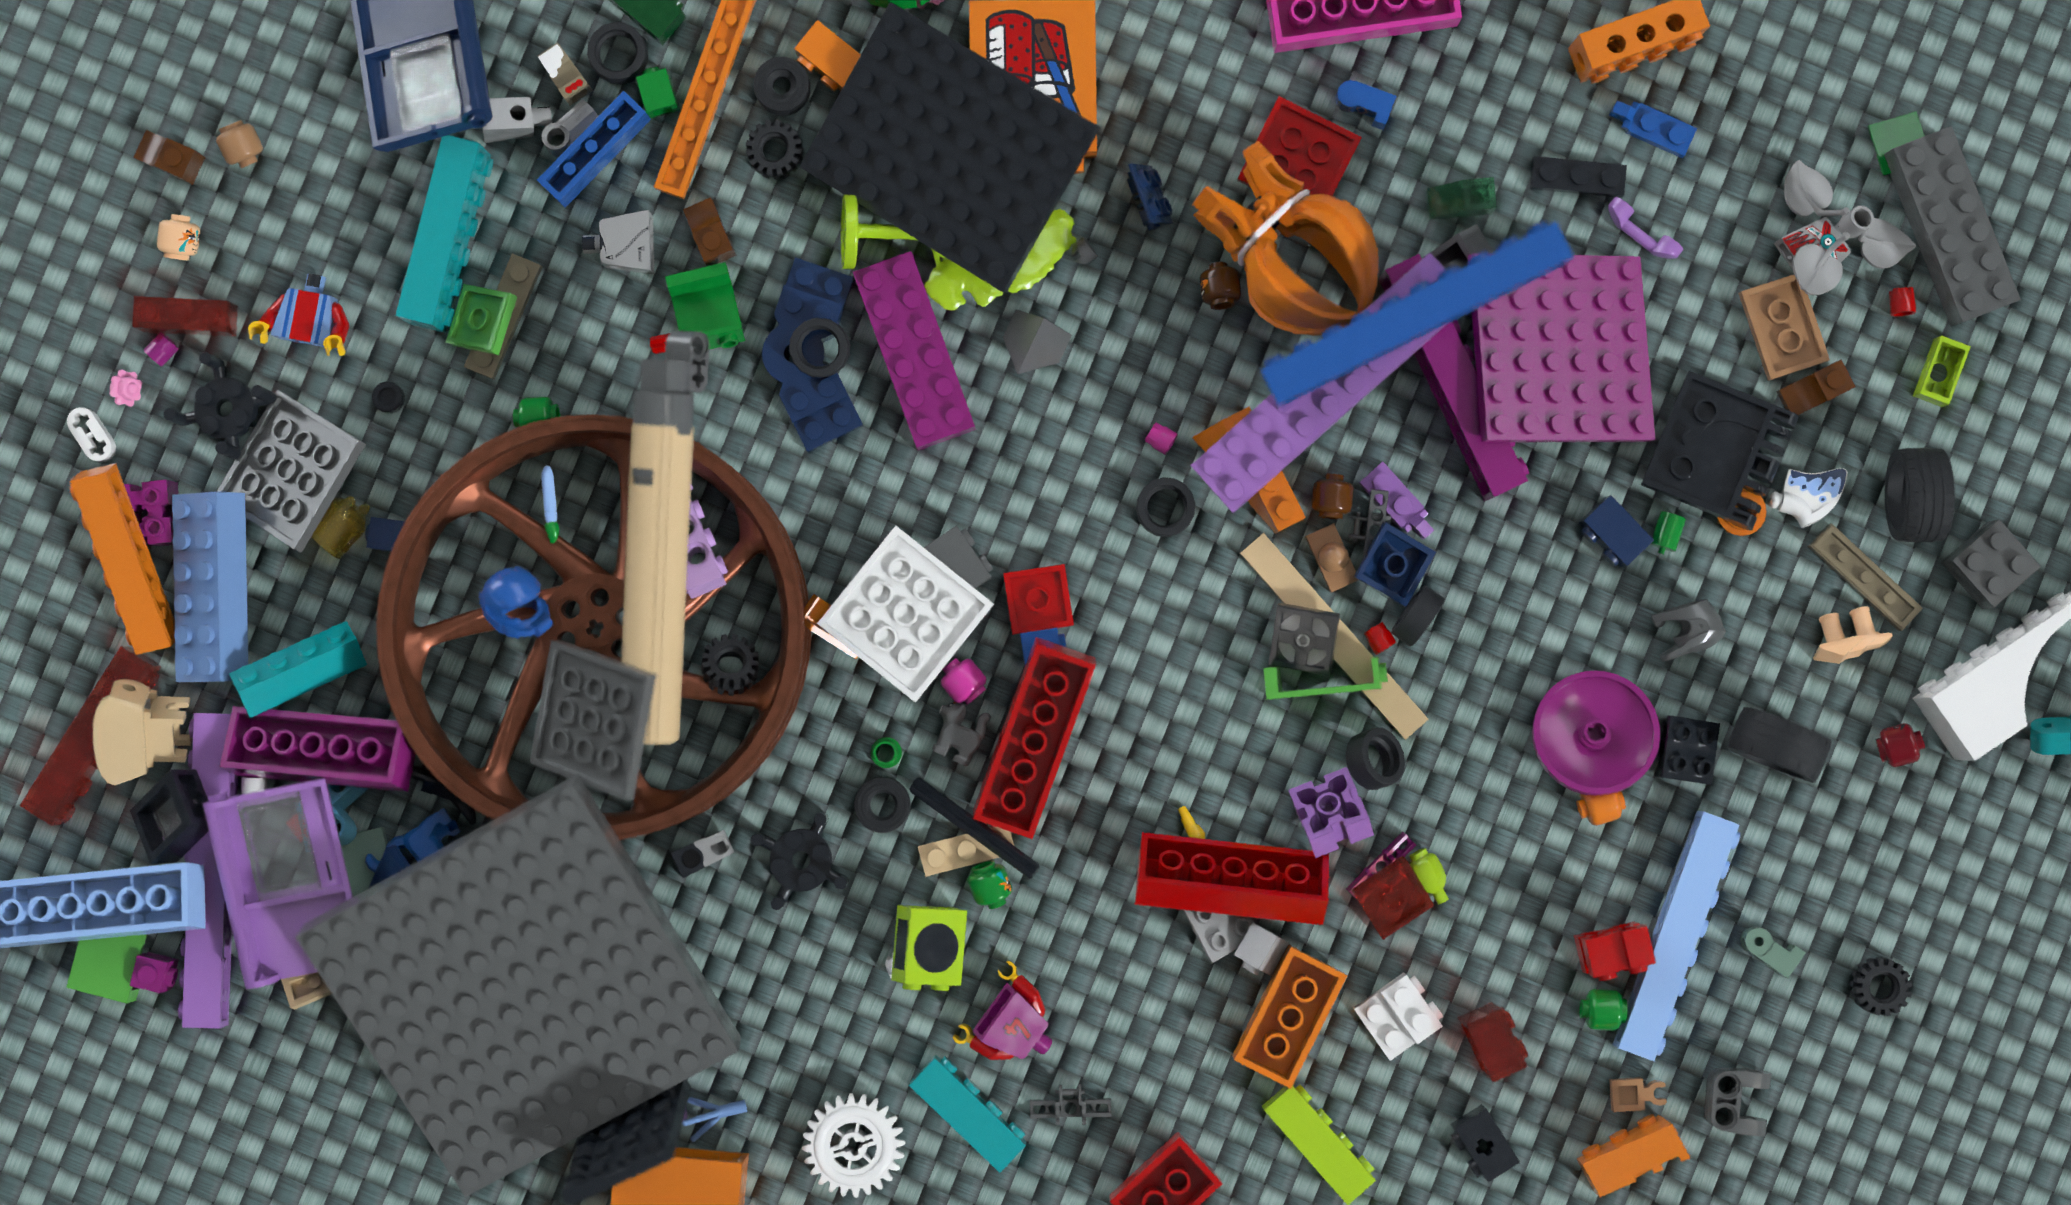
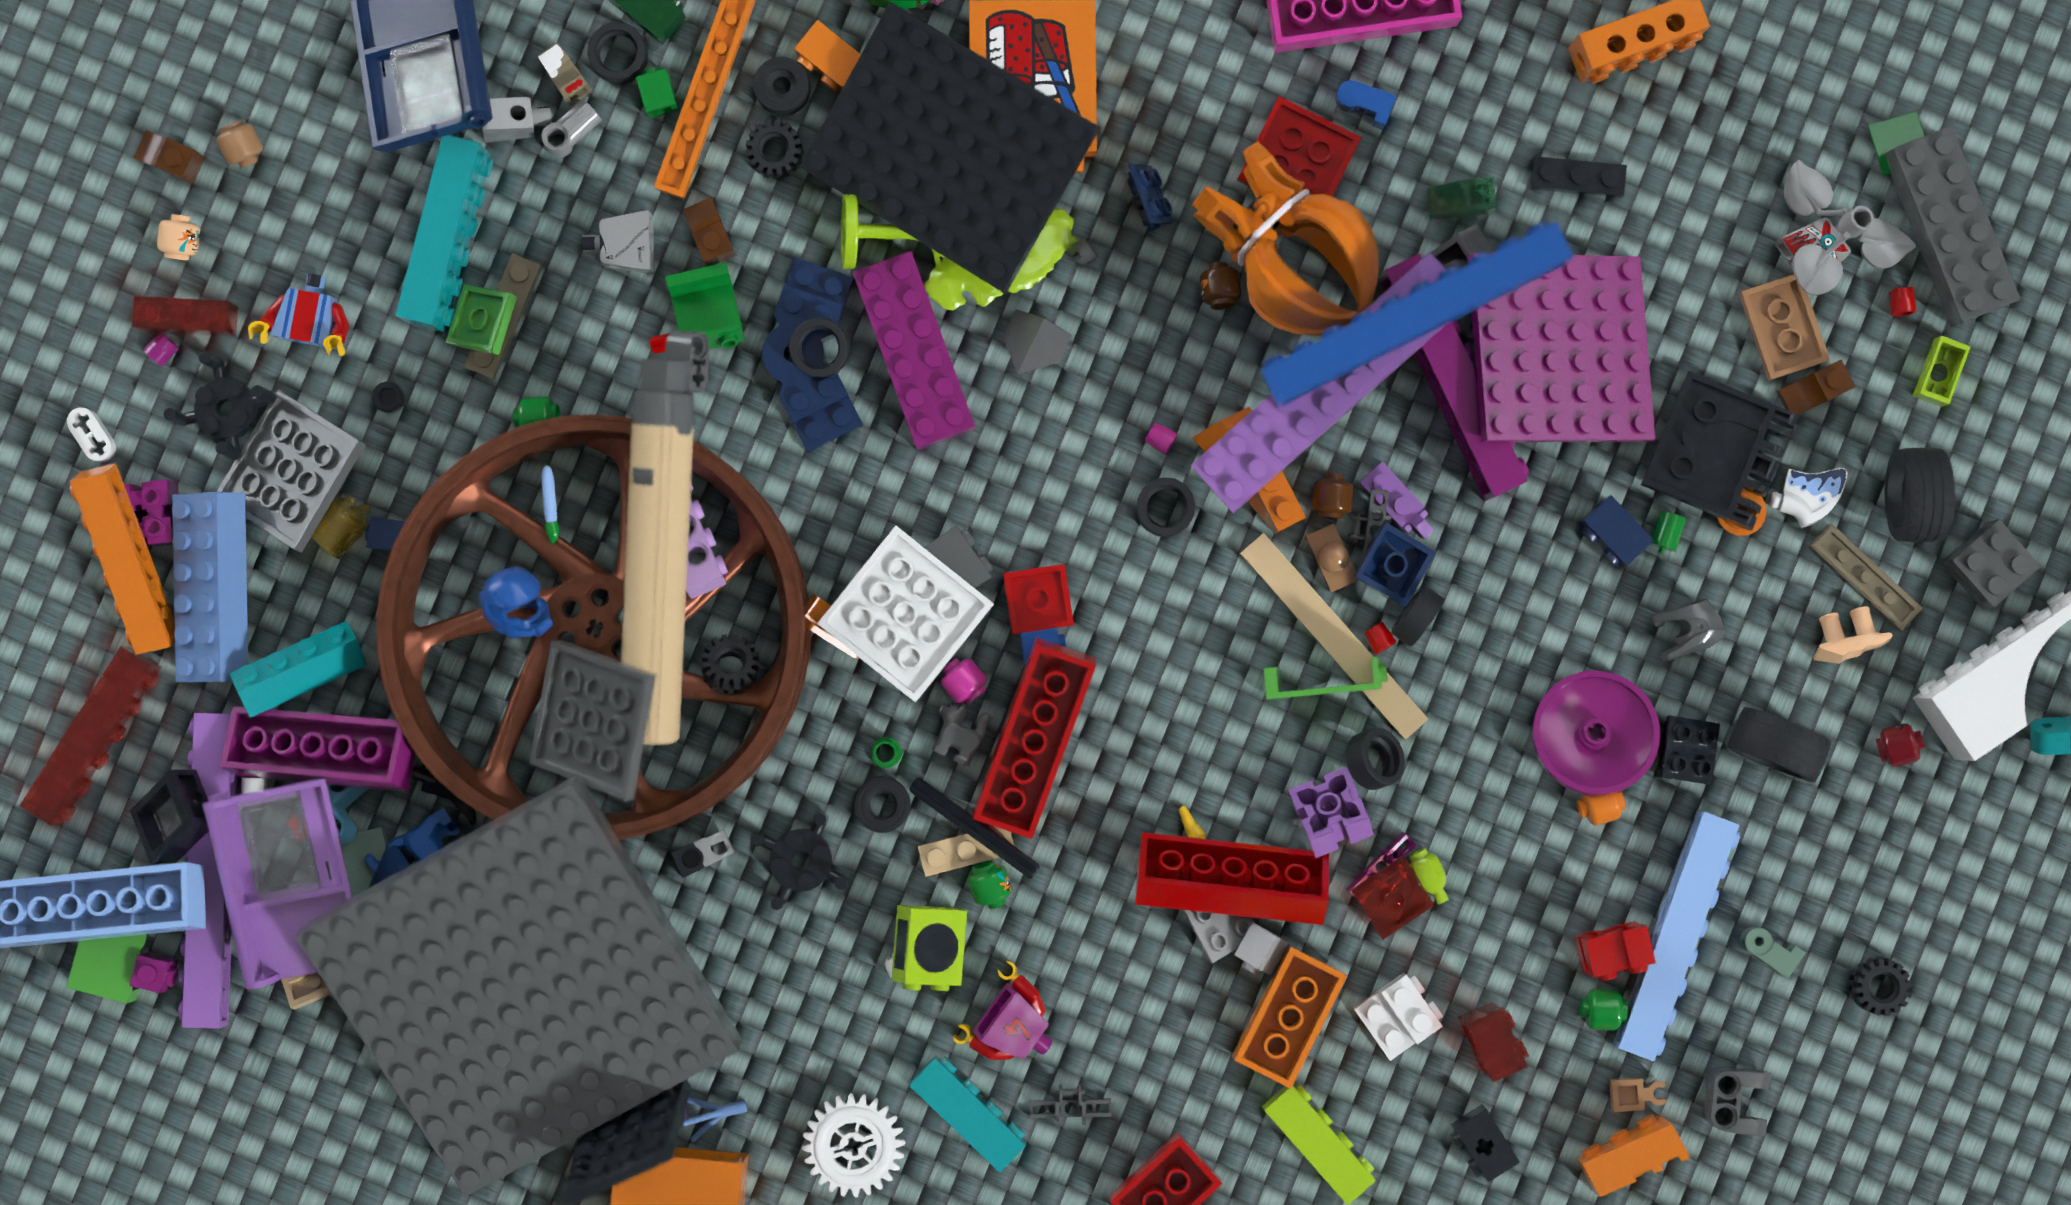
(125, 388): bright pink plant -> none
(134, 737): tan piece -> none
(594, 149): blue brick -> none
(1304, 639): black piece -> none
(1620, 213): medium lavender bar -> none
(1654, 127): blue hinge -> none

